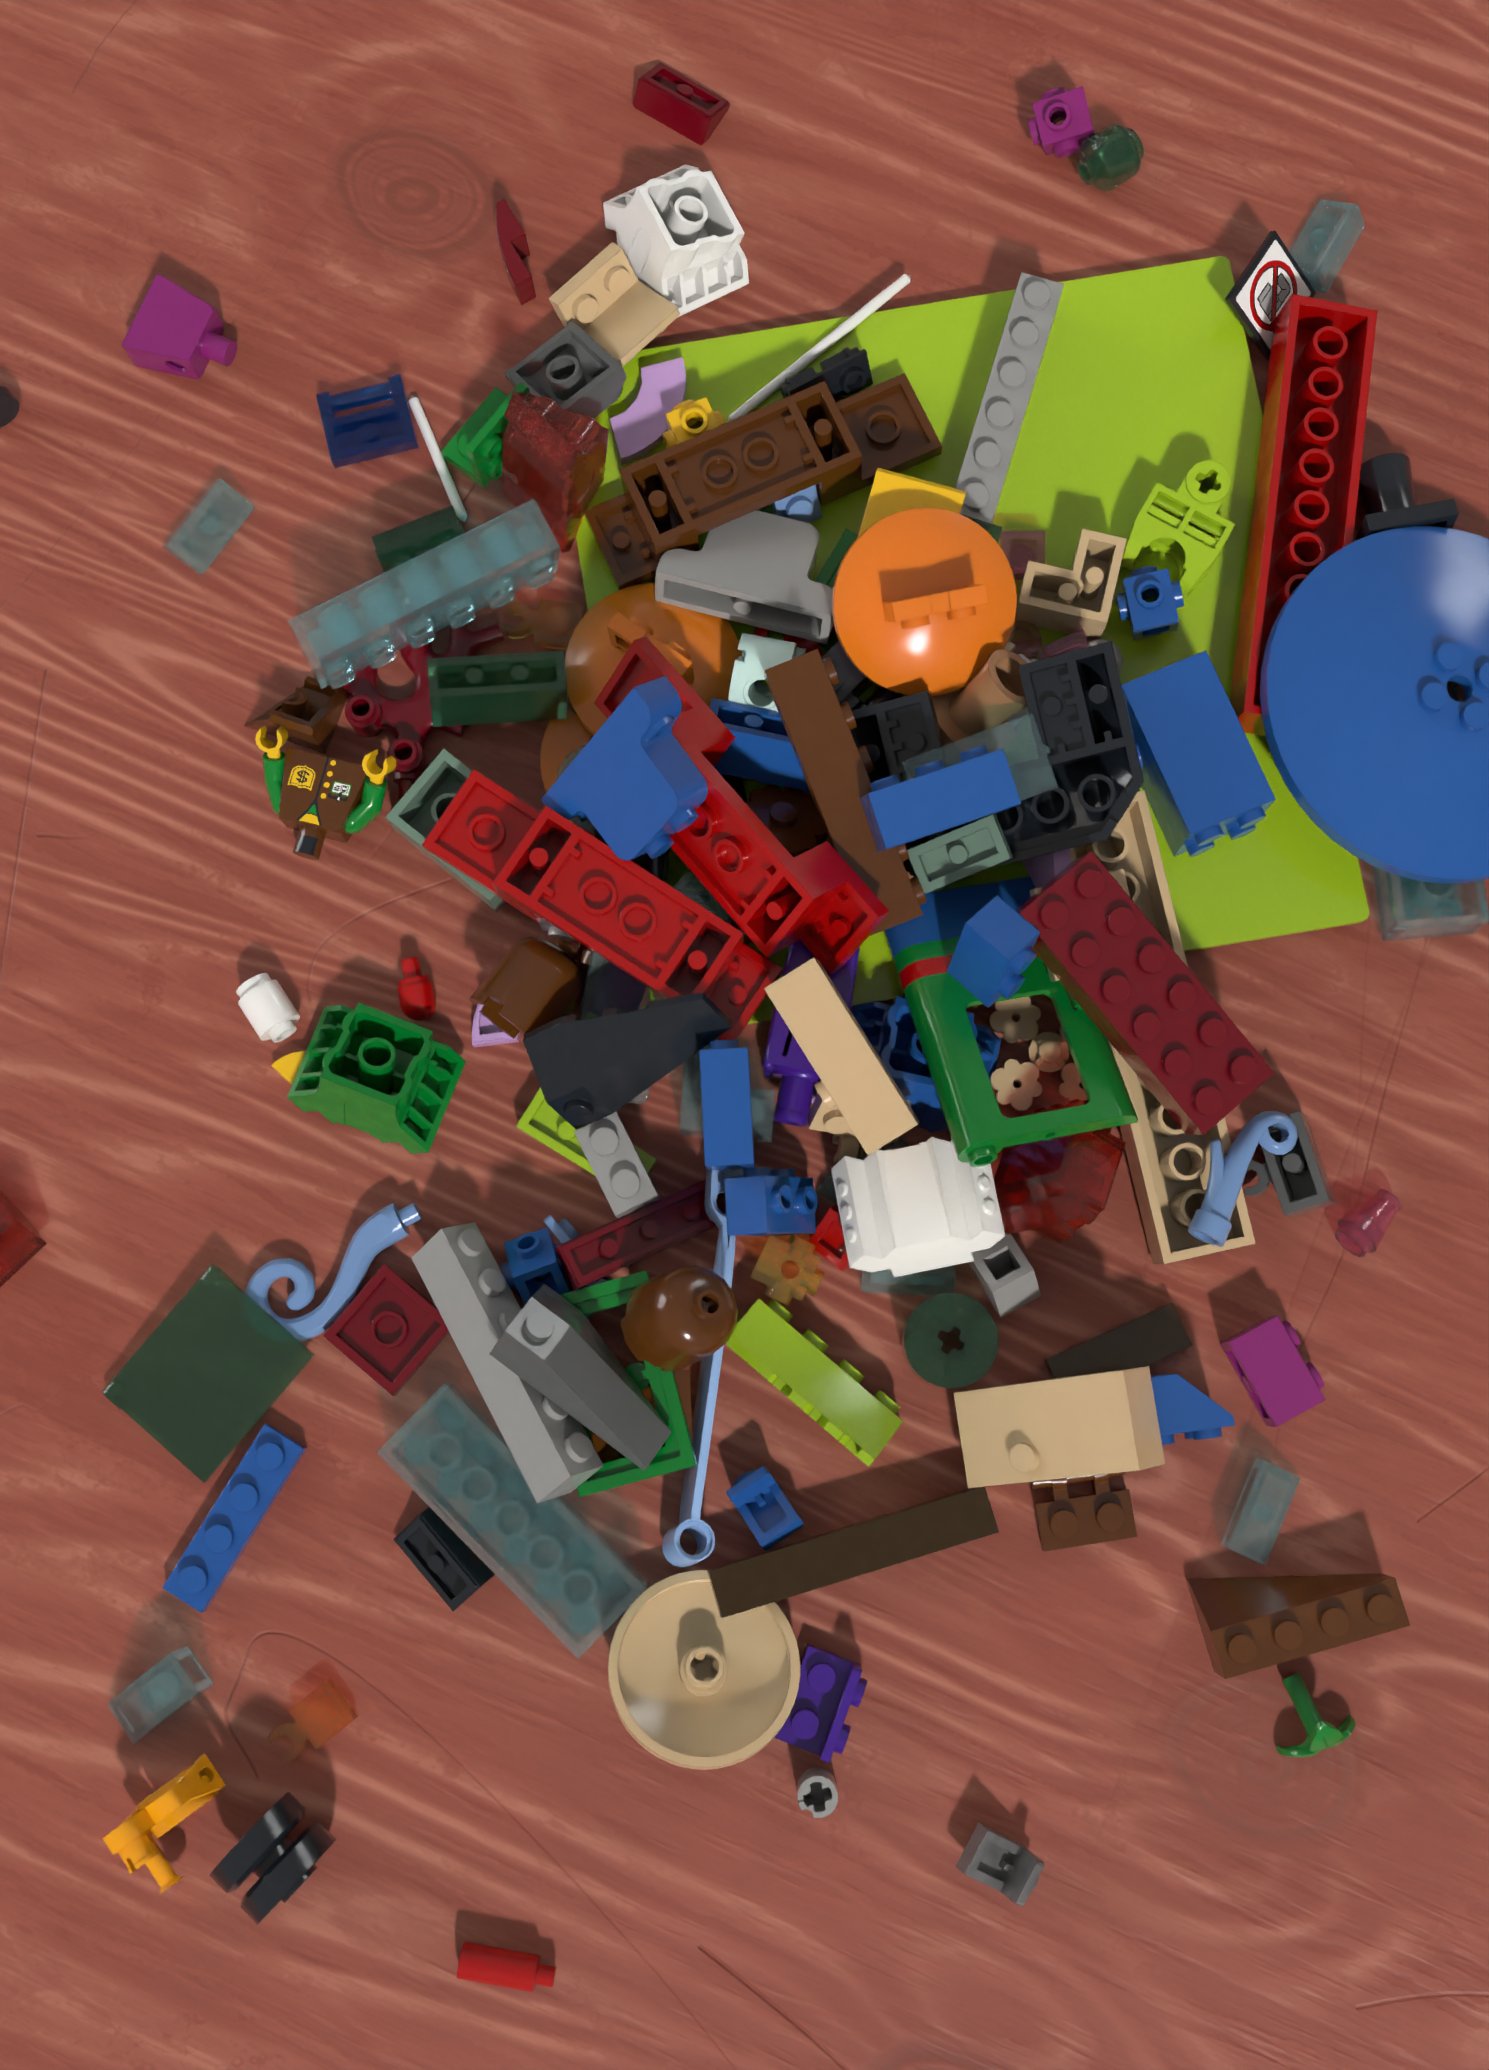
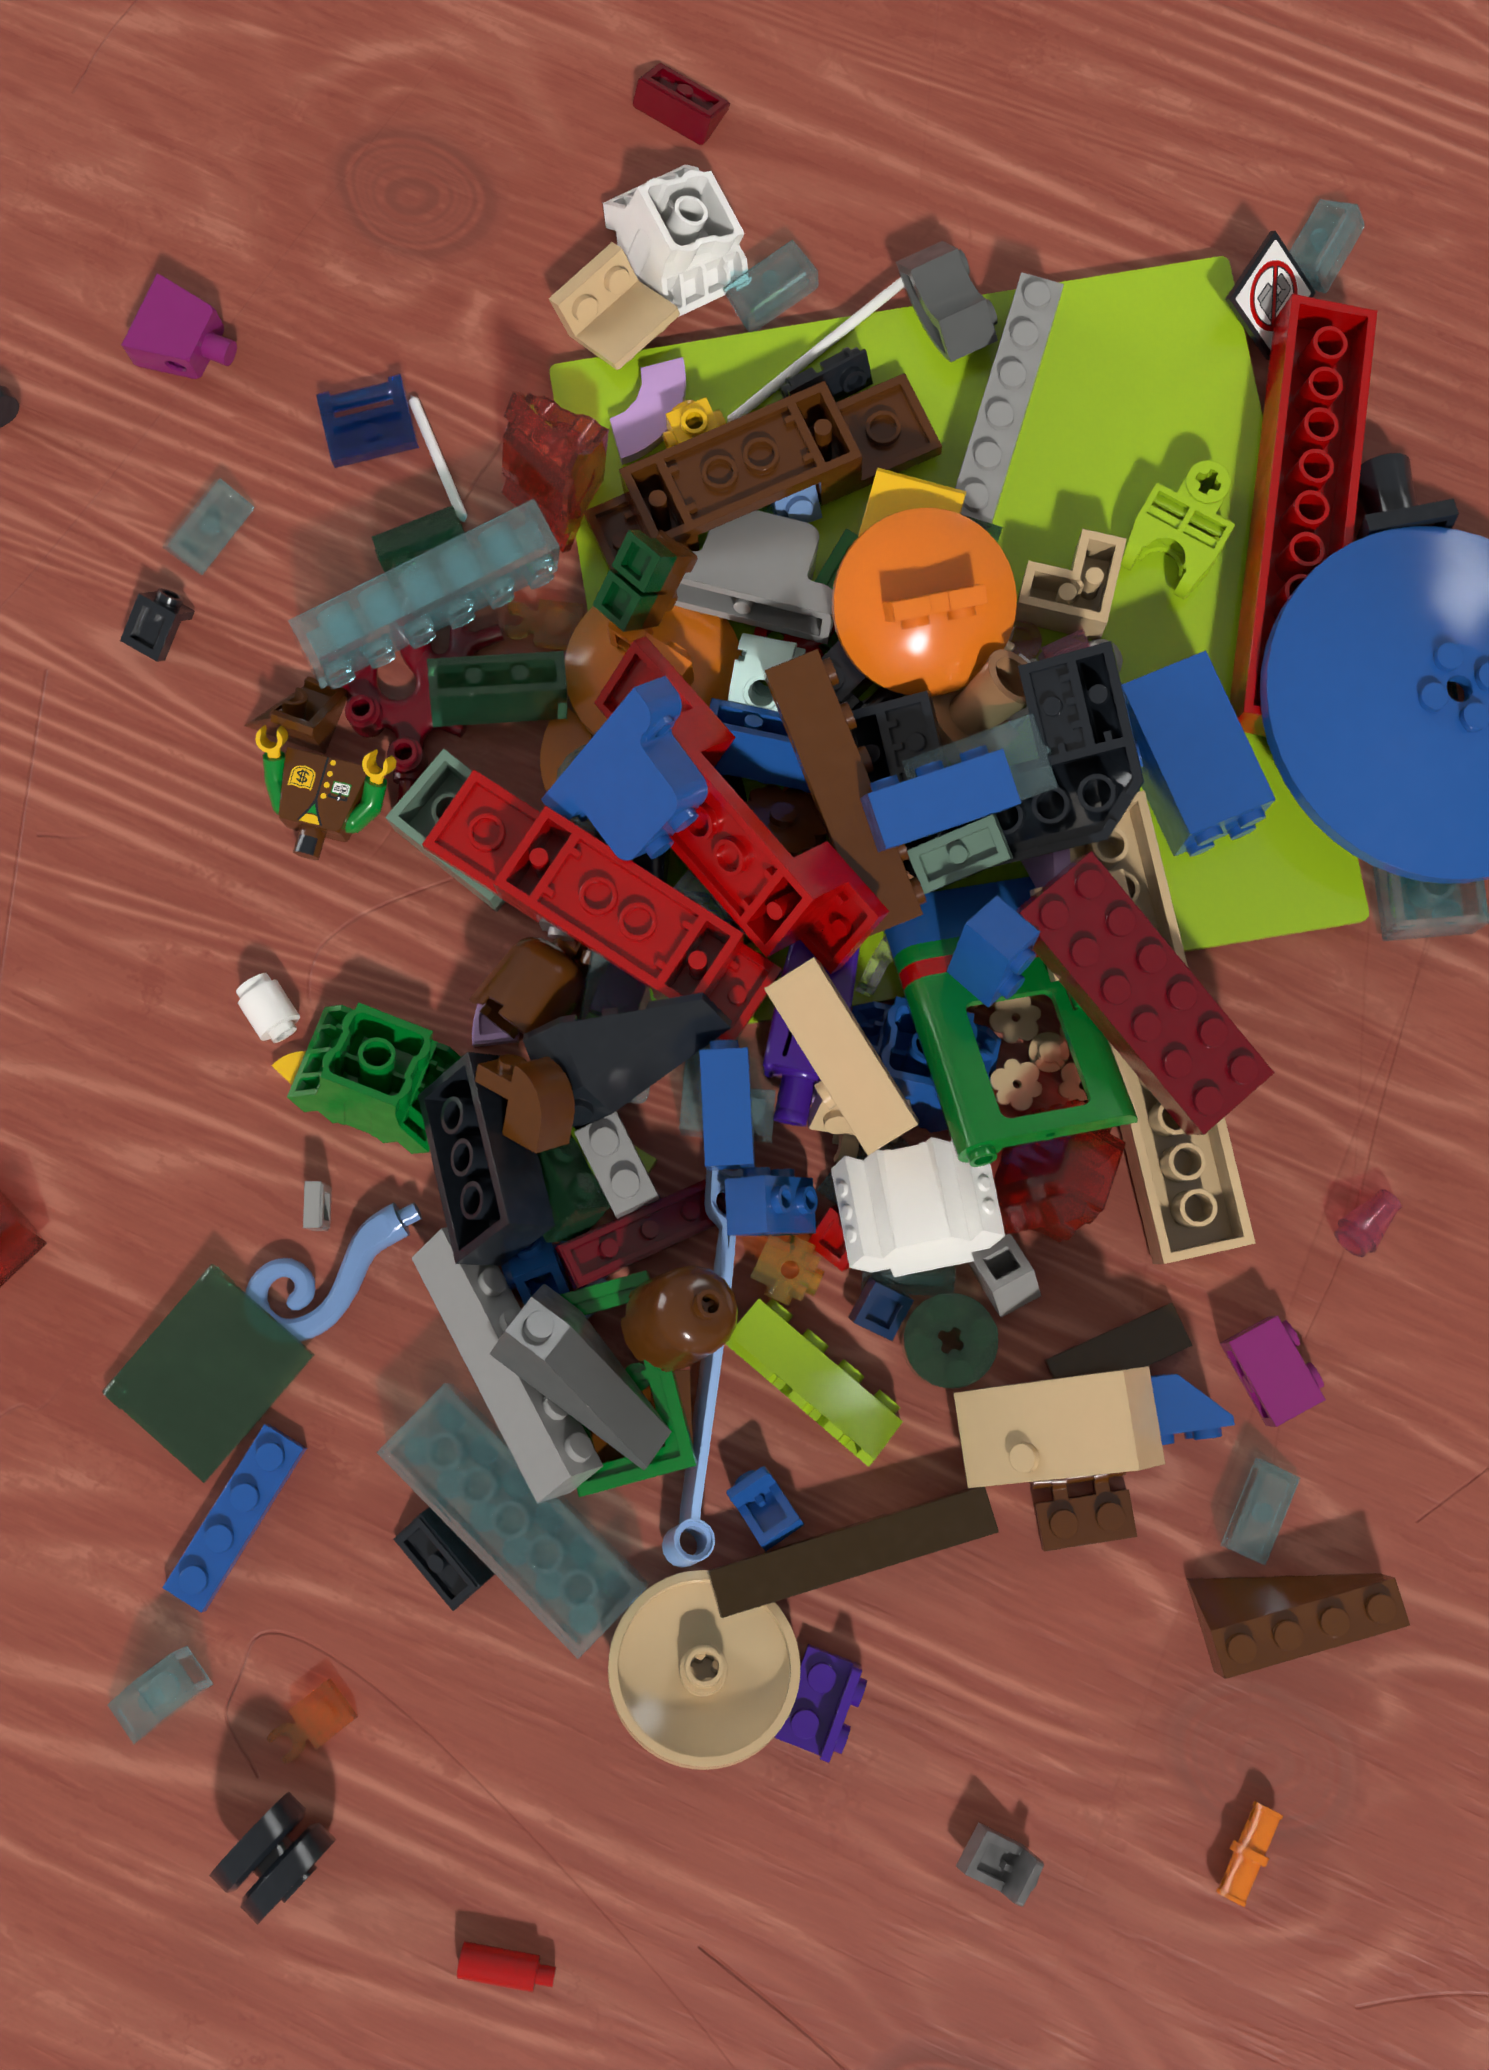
(155, 623): none -> black bracket
(158, 1815): light orange piece -> none
(317, 1206): none -> light grey tile
(388, 1330): dark red plate -> none
(415, 991): red cylinder -> none
(479, 443): green bracket -> none
(485, 1180): none -> black brick
(514, 249): dark red slope -> none
(538, 1100): none -> reddish brown brick
(571, 372): dark grey slope -> none
(571, 1191): none -> clear green brick
(644, 580): none -> dark green hips
(772, 286): none -> clear light blue slope
(817, 1792): light grey piece -> none
(875, 969): none -> clear tile
(880, 1309): none -> dark blue plate
(948, 301): none -> dark grey brick
(1021, 547): plate -> none
(1061, 106): magenta brick -> none
(1110, 157): clear green head -> none
(1154, 617): blue brick -> none
(1227, 1174): medium blue plant -> none
(1249, 1853): none -> orange pin
(1296, 1175): dark grey brick -> none
(1320, 1733): green plant -> none

